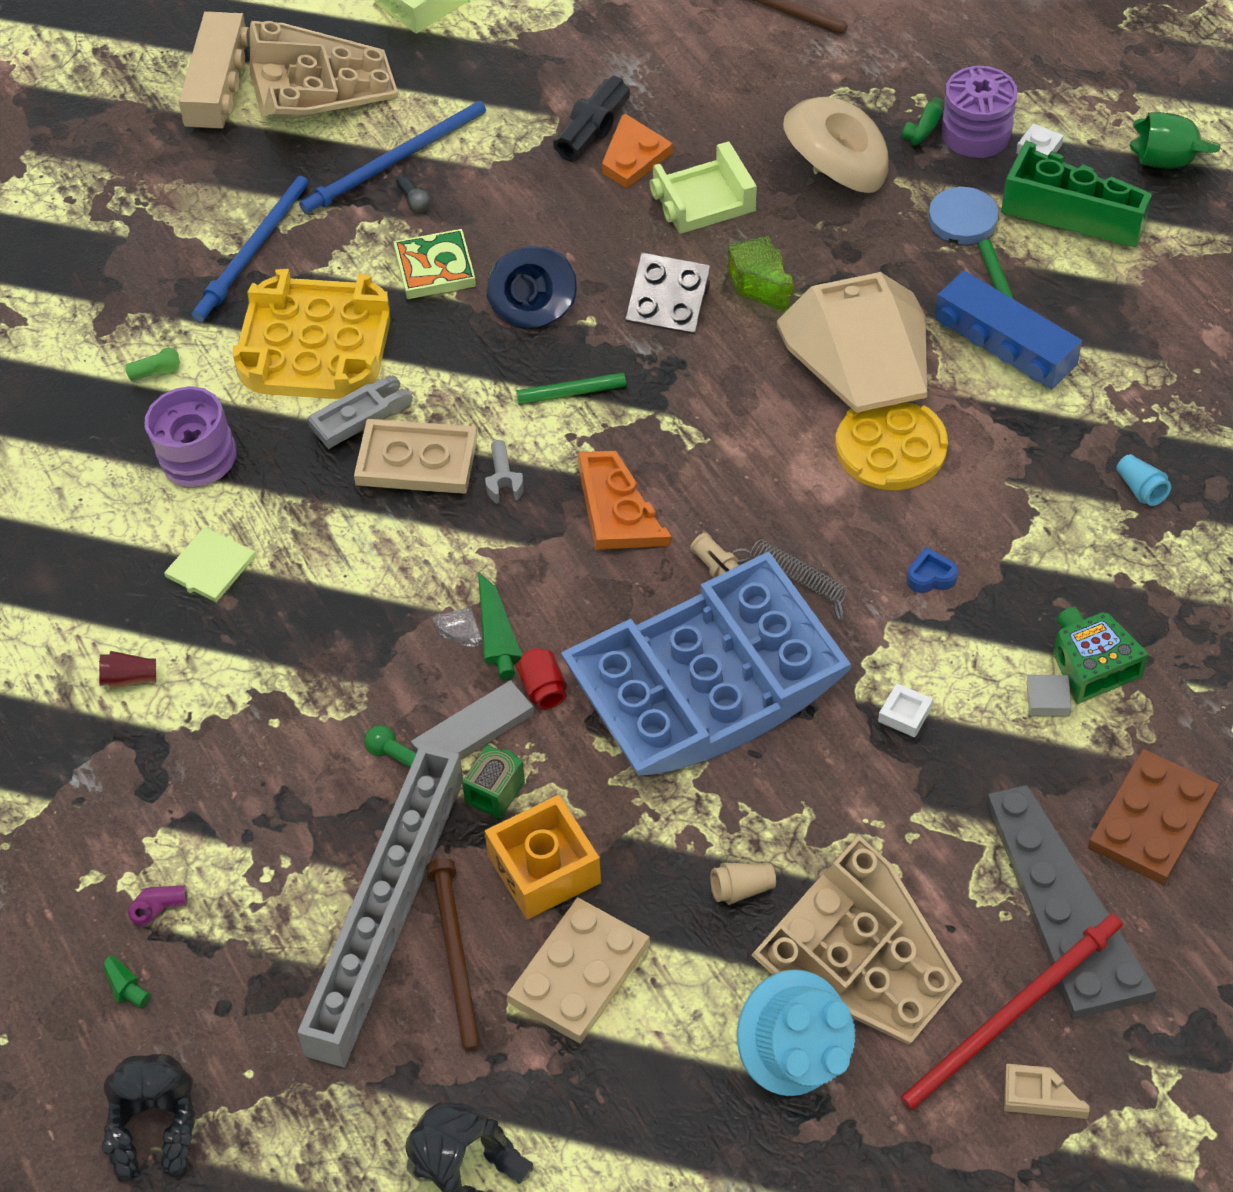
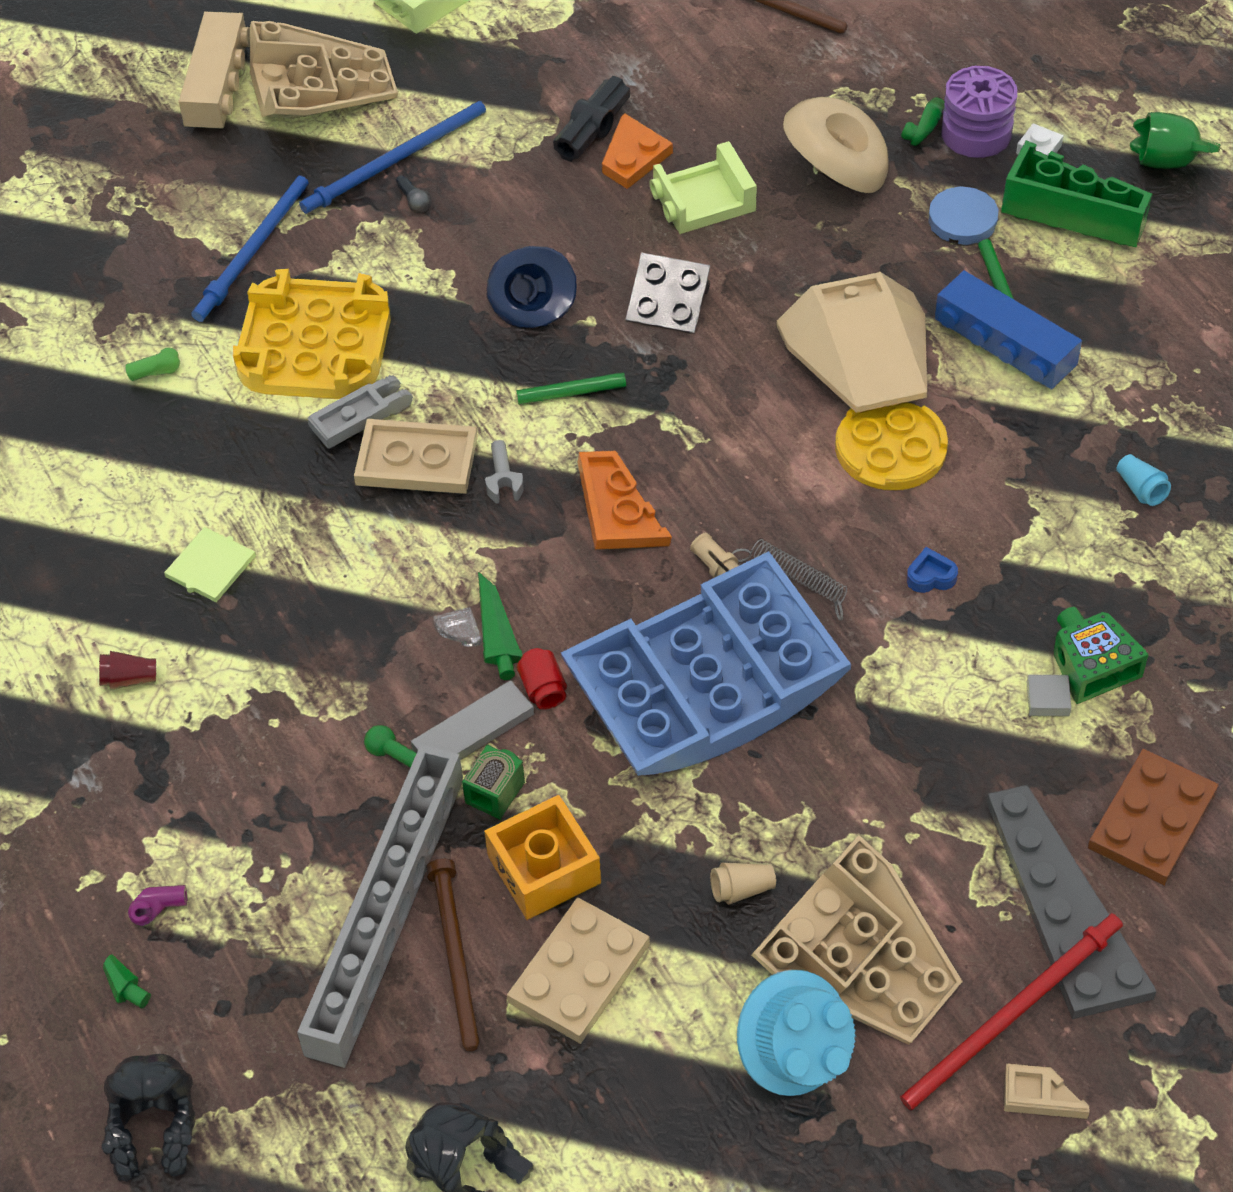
(190, 436): medium lavender wheel -> none
(434, 264): tile -> none
(759, 272): clear neon green slope -> none
(905, 710): white plate -> none

